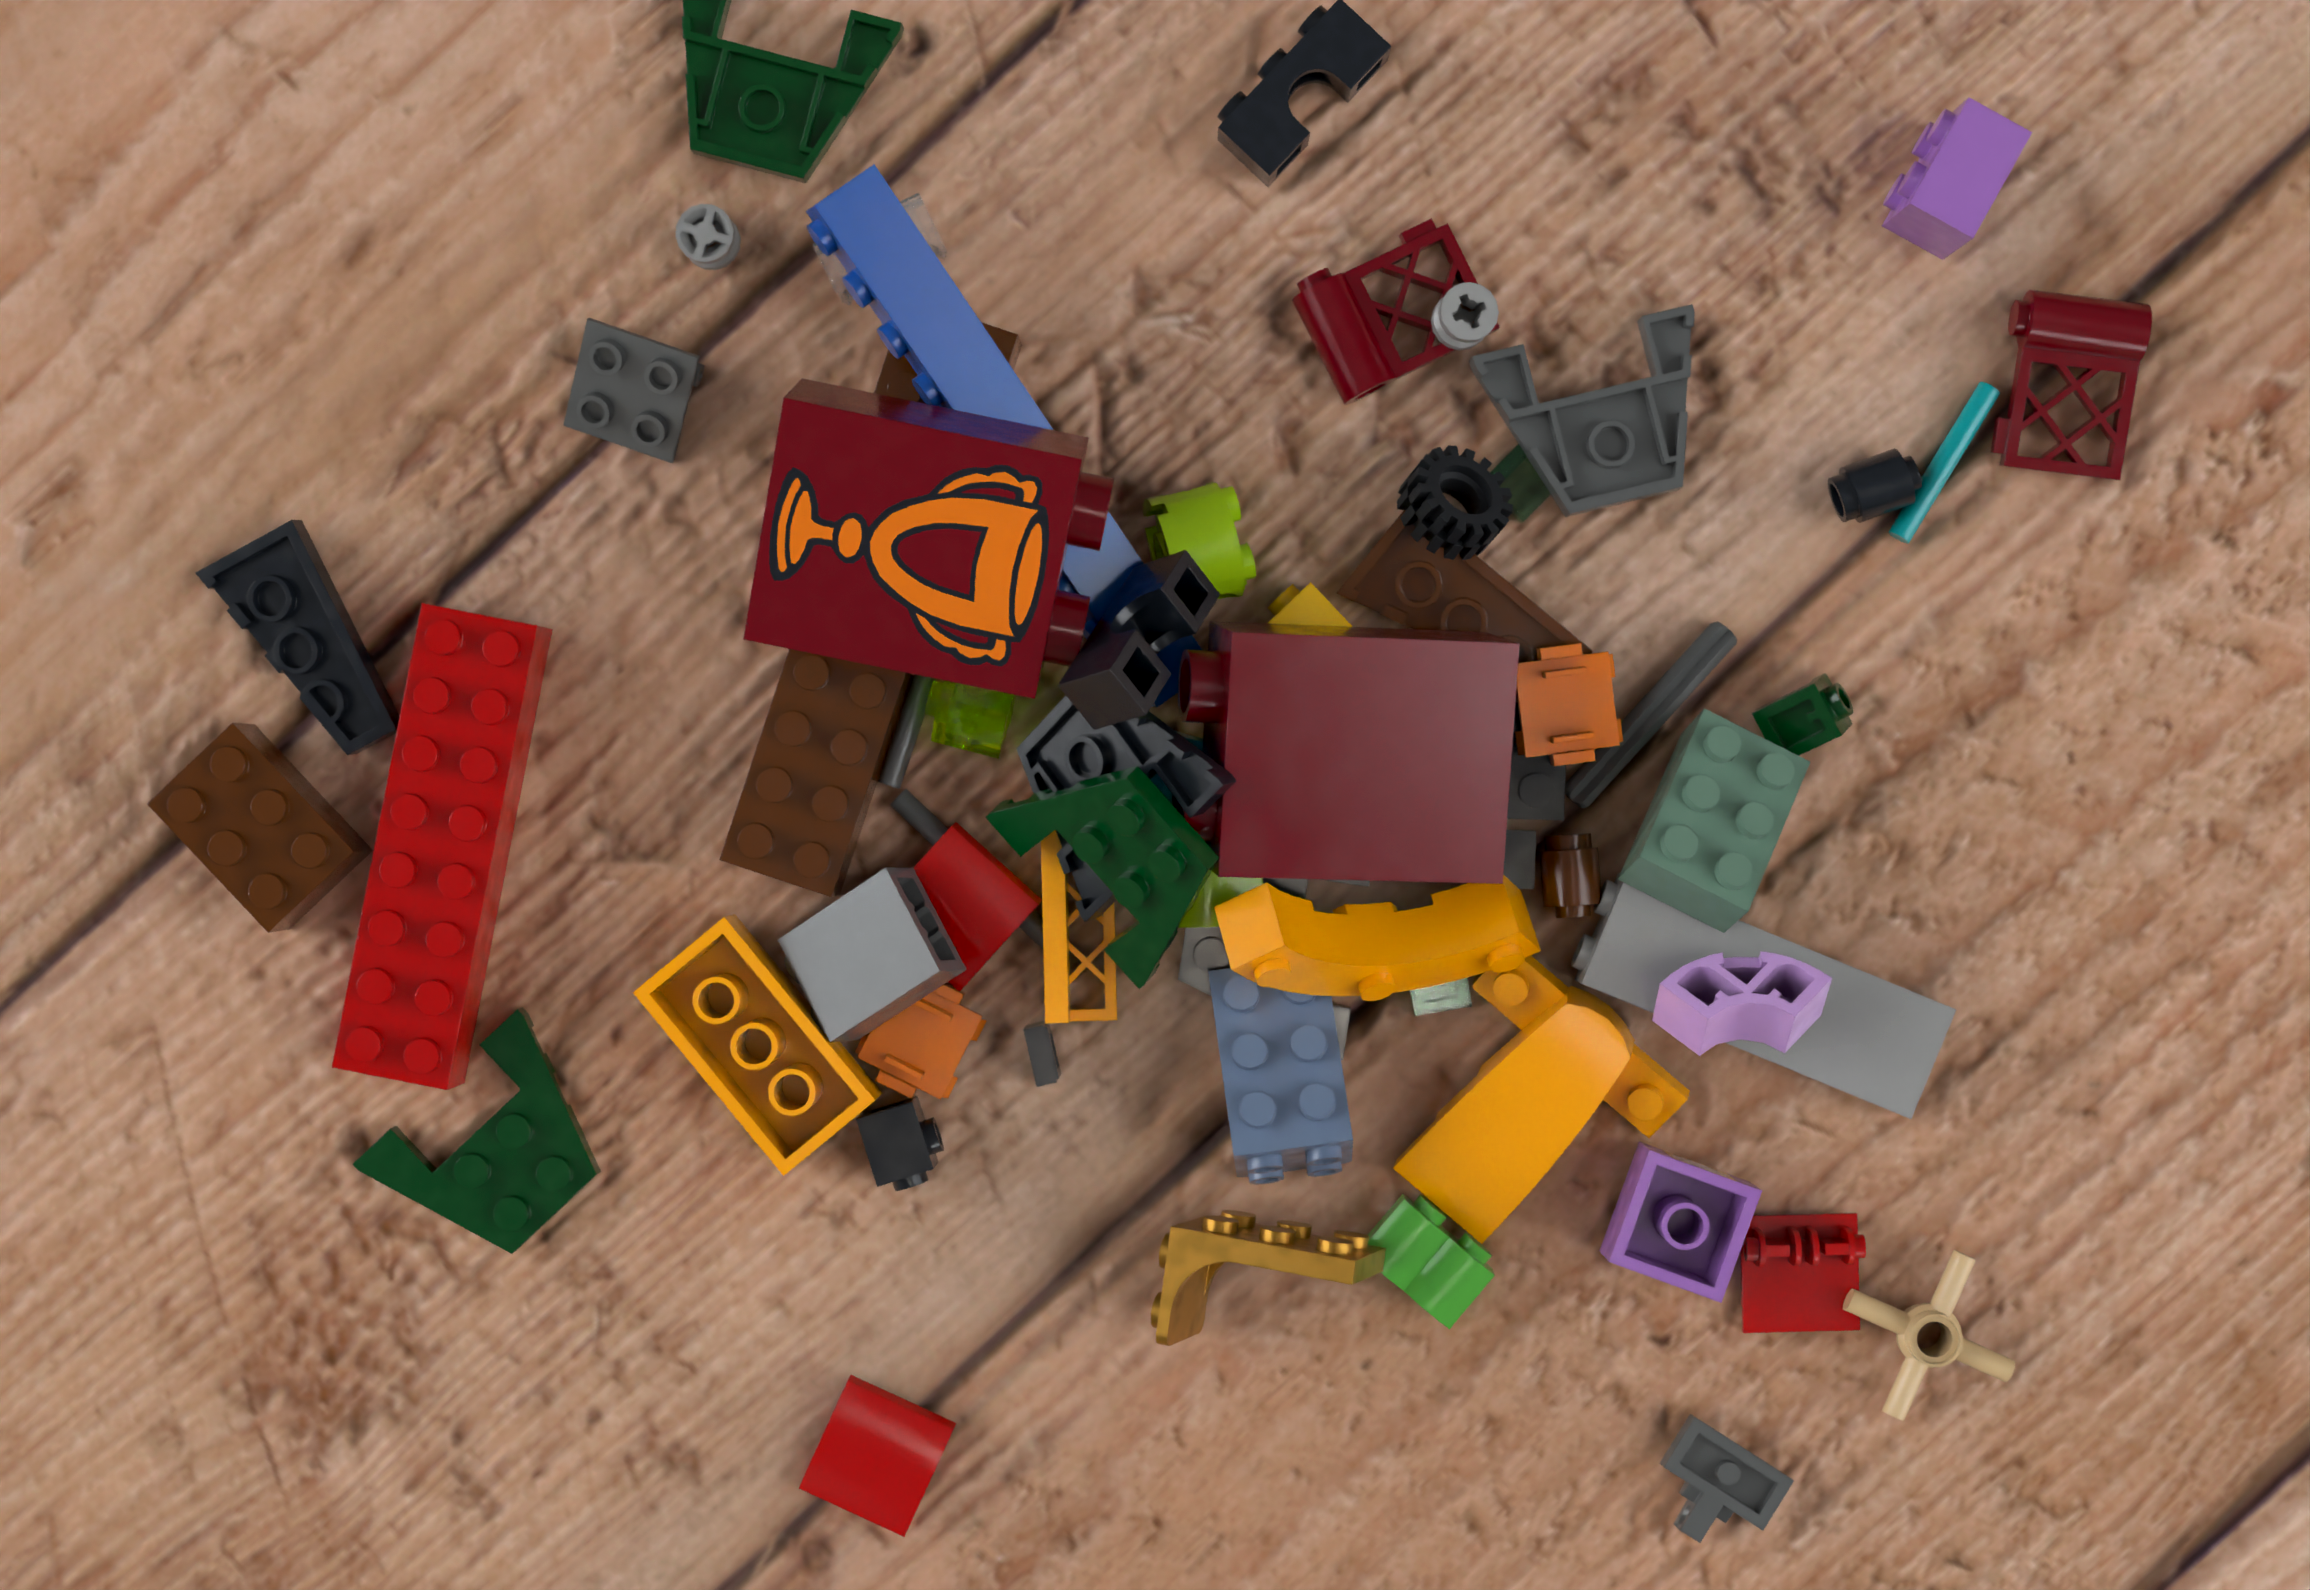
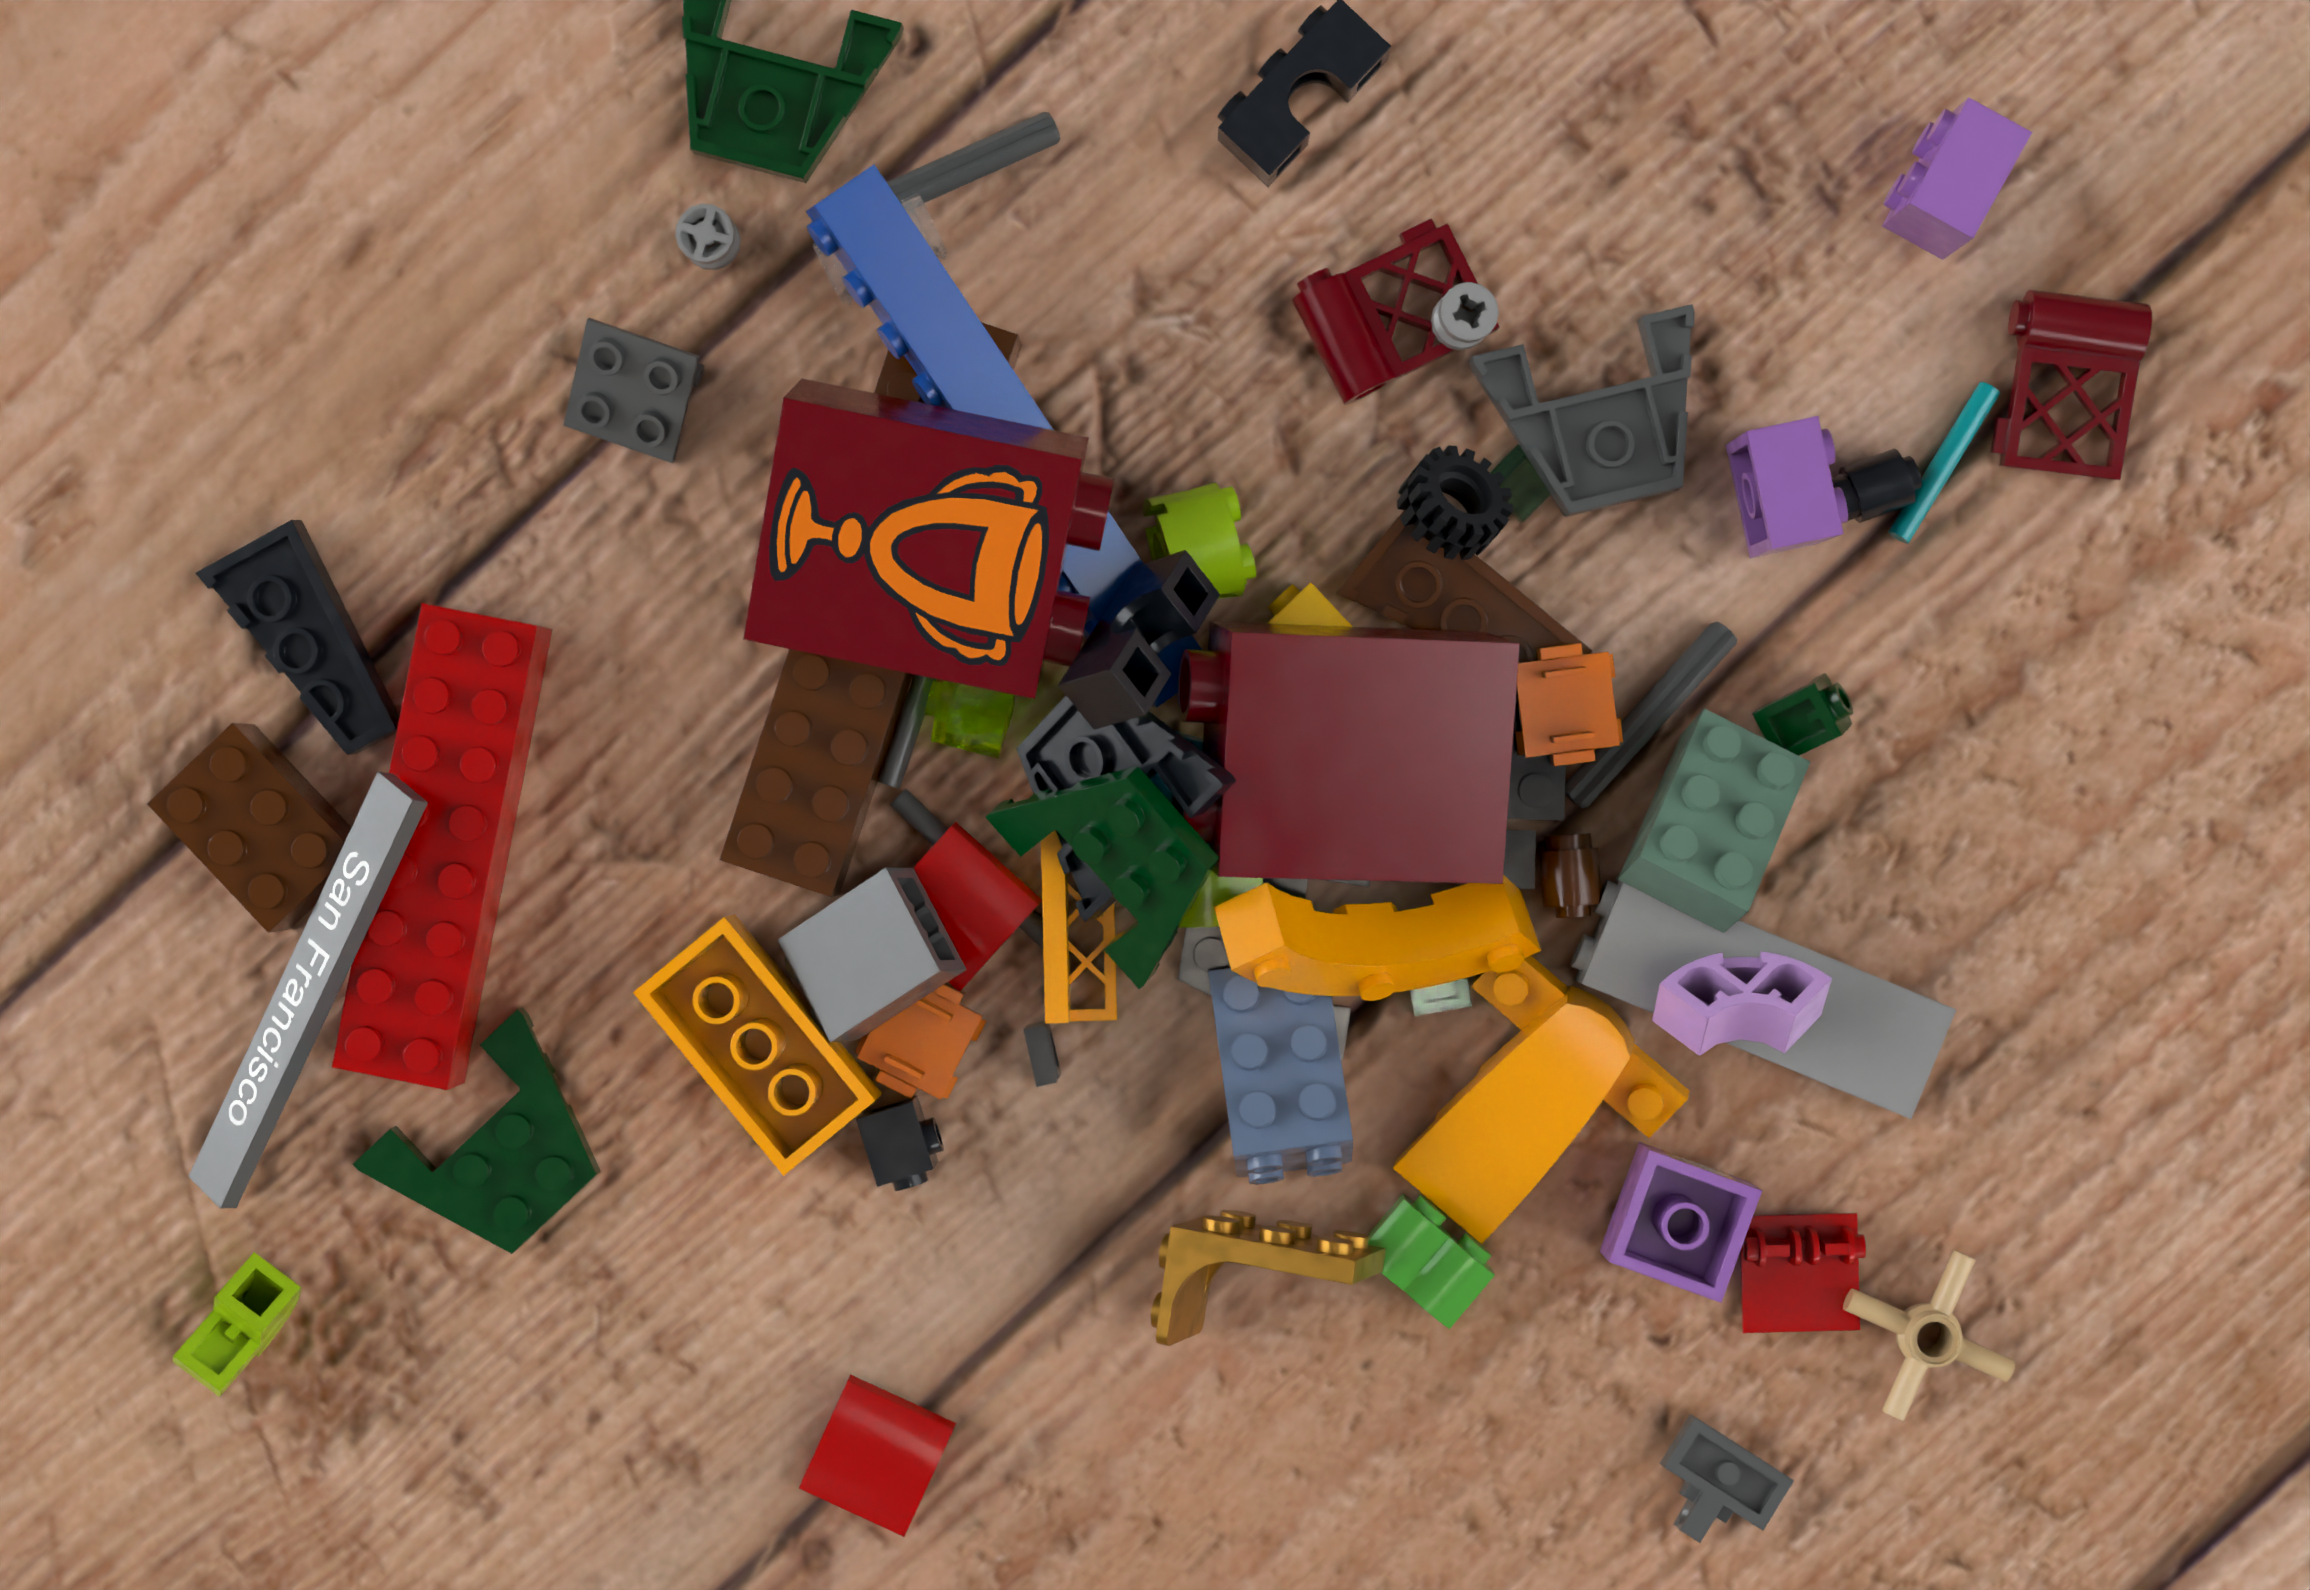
(241, 1326): none -> lime brick
(307, 989): none -> tile
(978, 159): none -> dark grey axle
(1786, 486): none -> medium lavender brick

